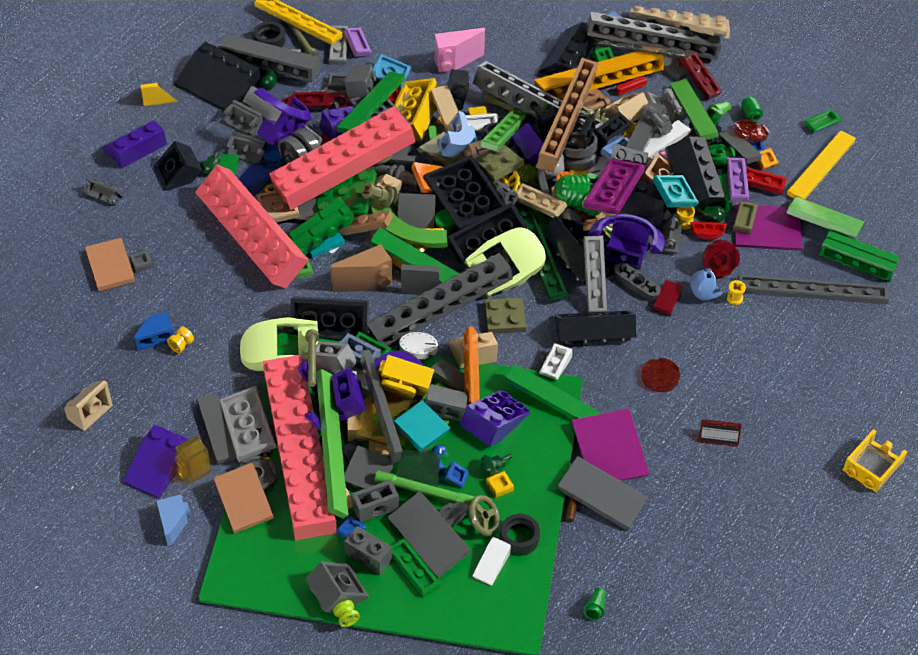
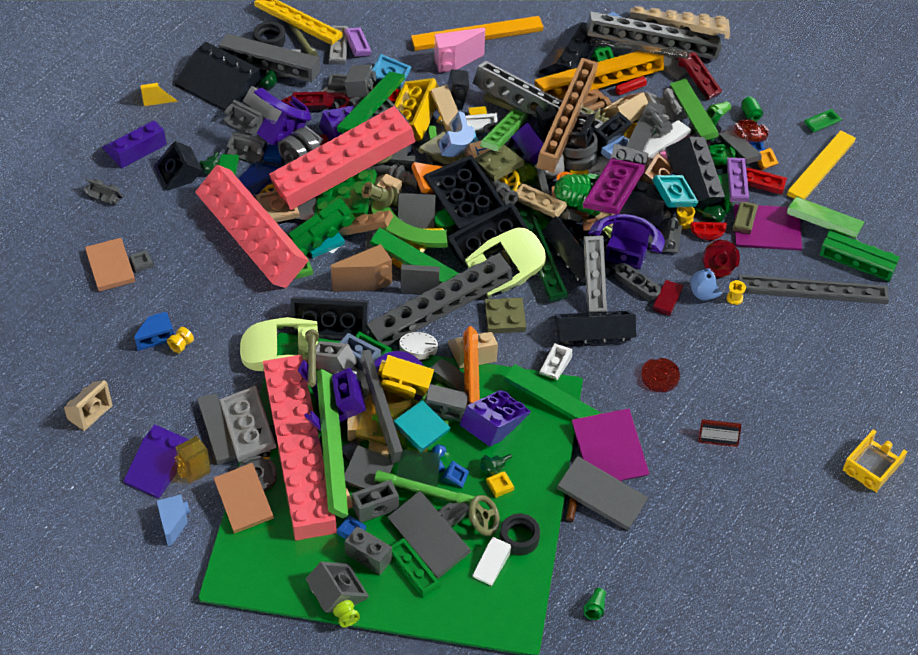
(492, 31): none -> light orange tile

